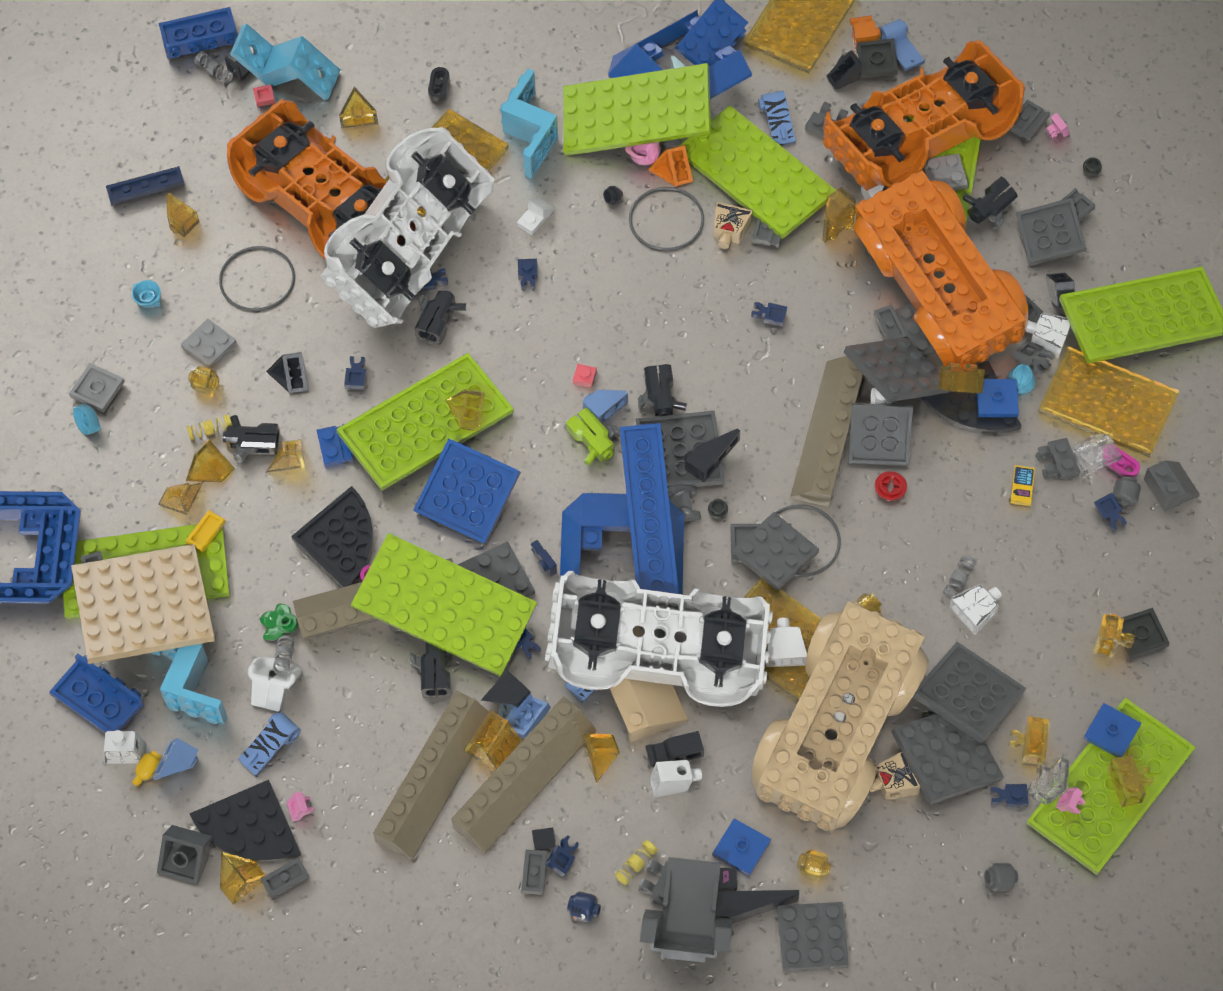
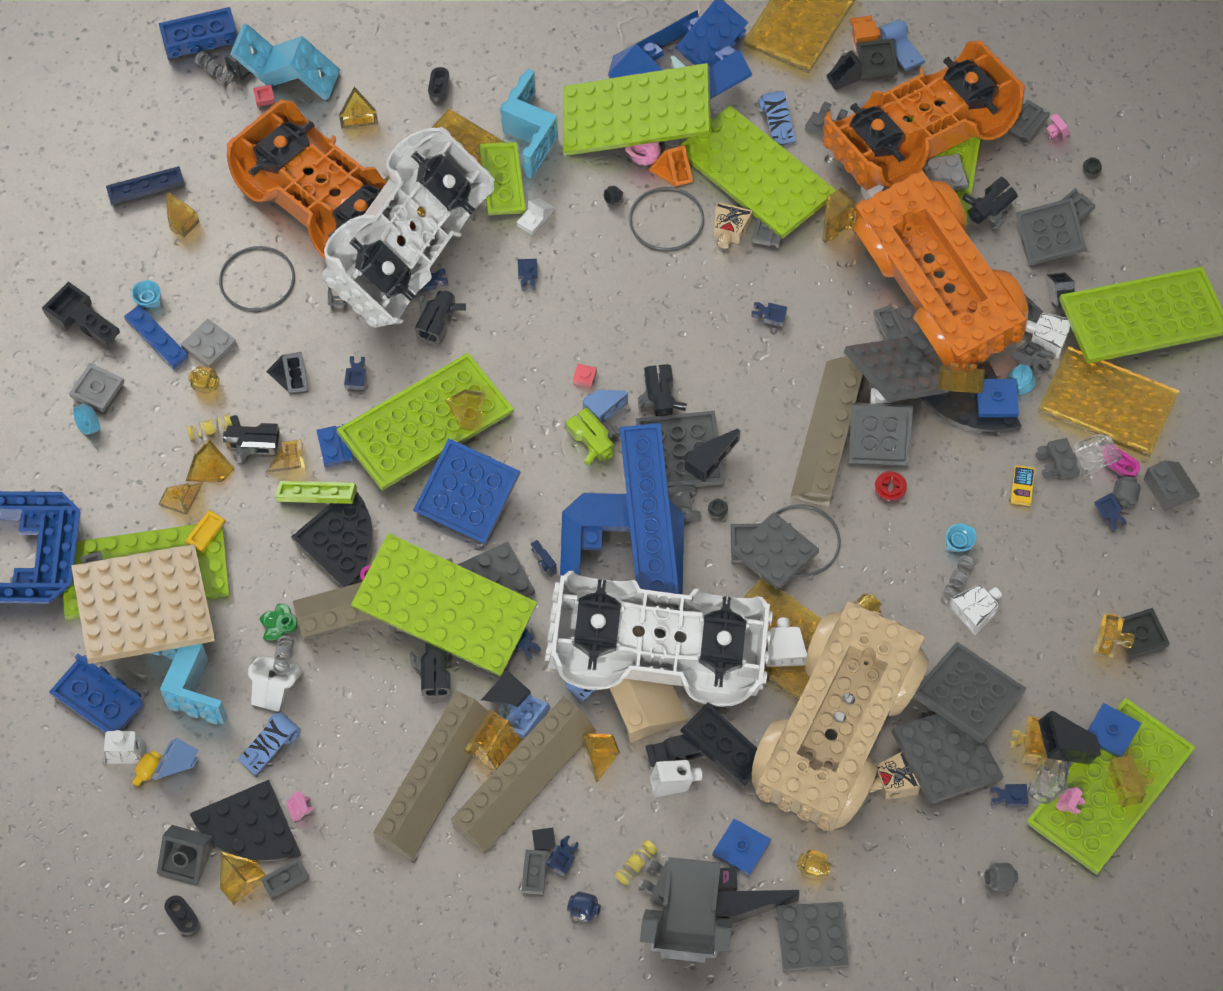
(72, 306): none -> black plate
(156, 336): none -> blue plate
(182, 916): none -> black plate
(316, 492): none -> lime plate
(331, 297): none -> dark grey piece
(504, 167): none -> lime plate
(722, 743): none -> black tile
(960, 538): none -> medium azure hat
(1067, 740): none -> black slope

